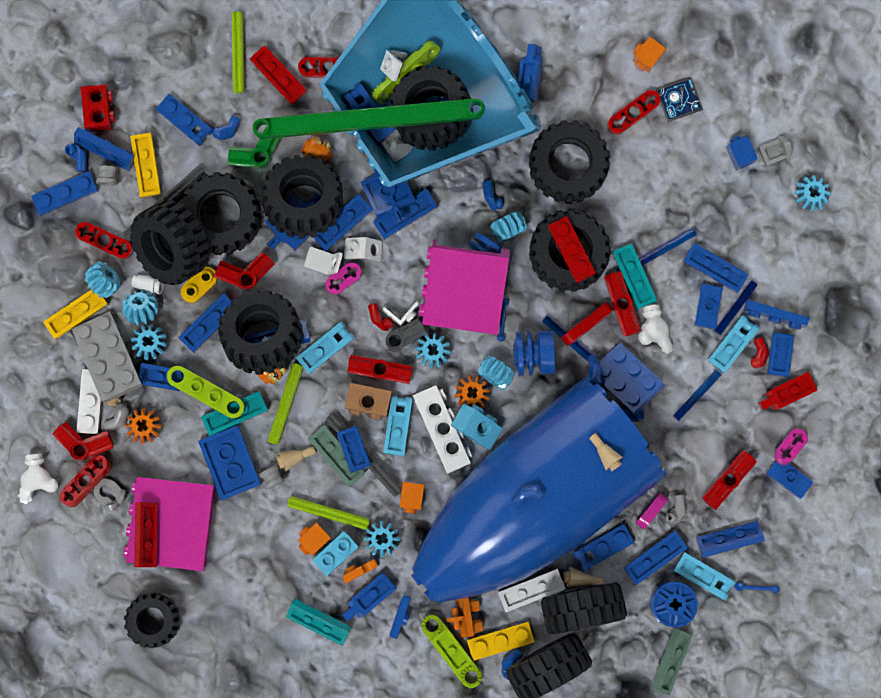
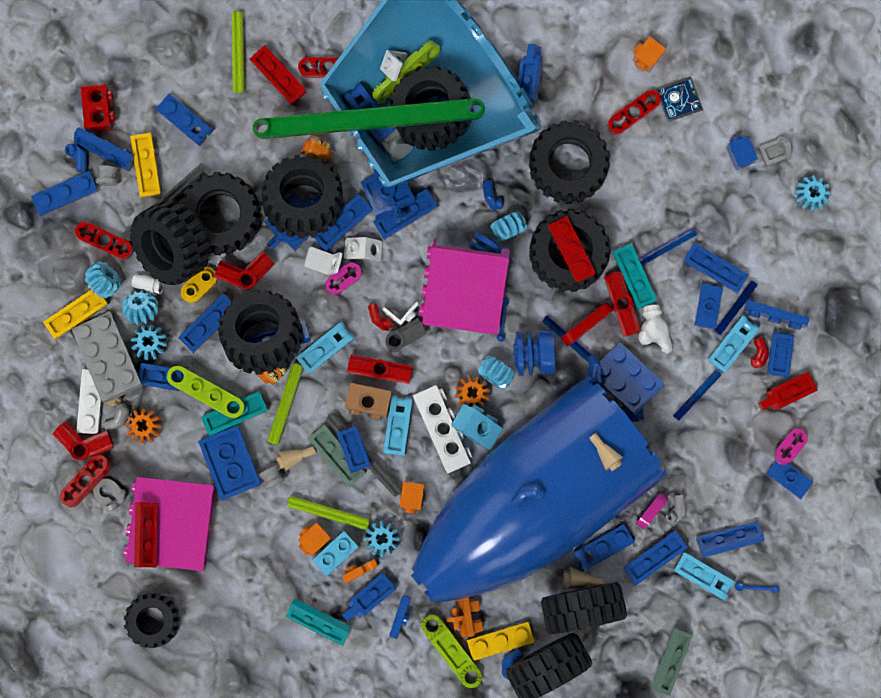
(35, 478): white animal -> none
(228, 131): blue arm -> none
(246, 156): green piece -> none
(440, 349): medium azure gear -> none
(531, 590): white plate -> none
(664, 595): blue wheel -> none
(738, 469): red piece -> none

